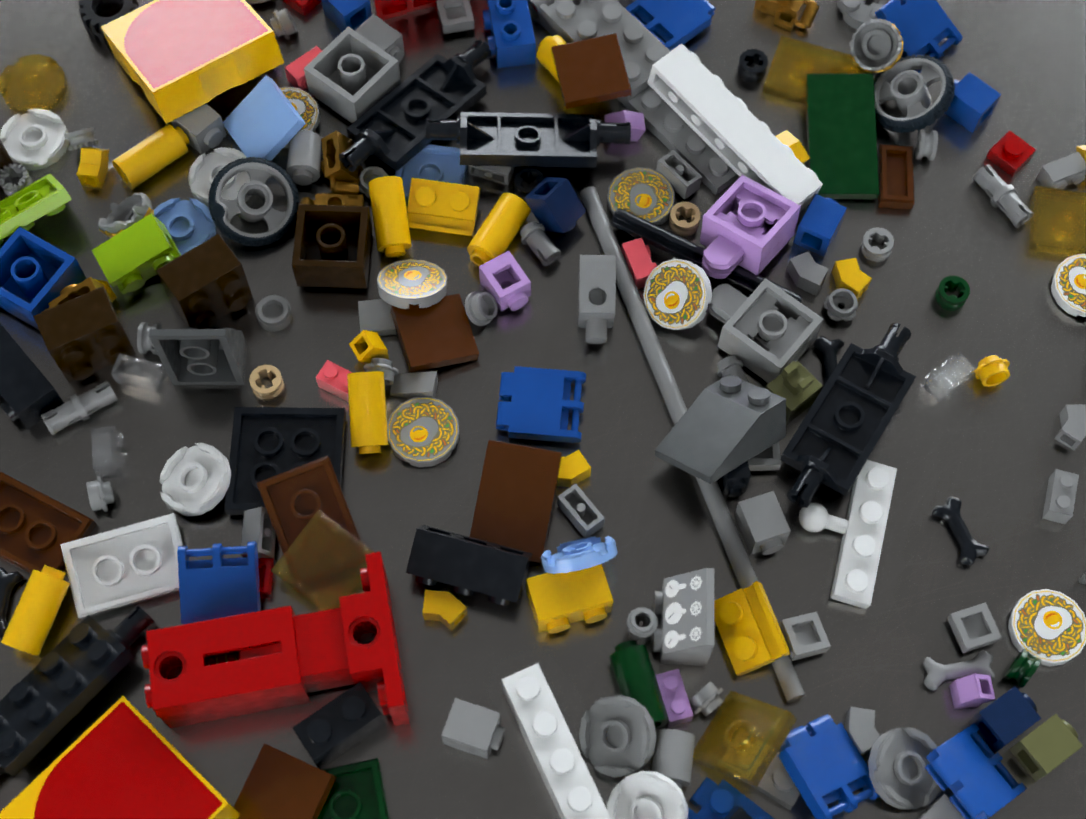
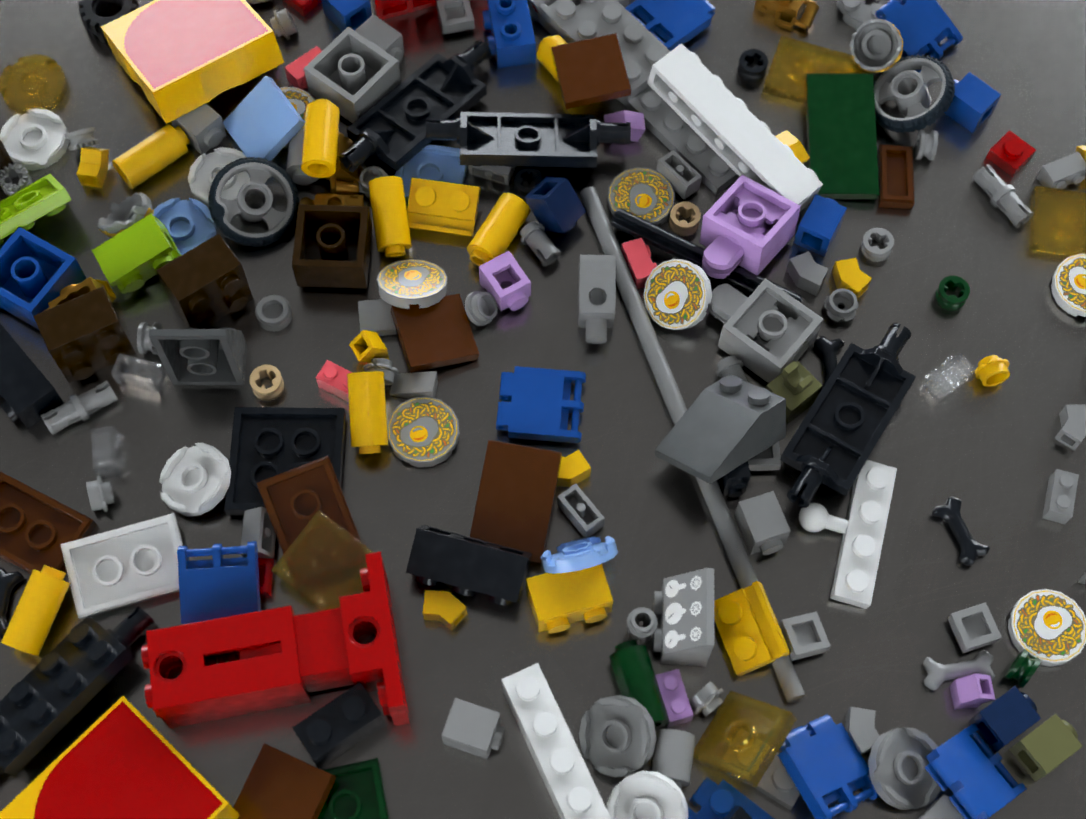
(320, 139): none -> yellow brick

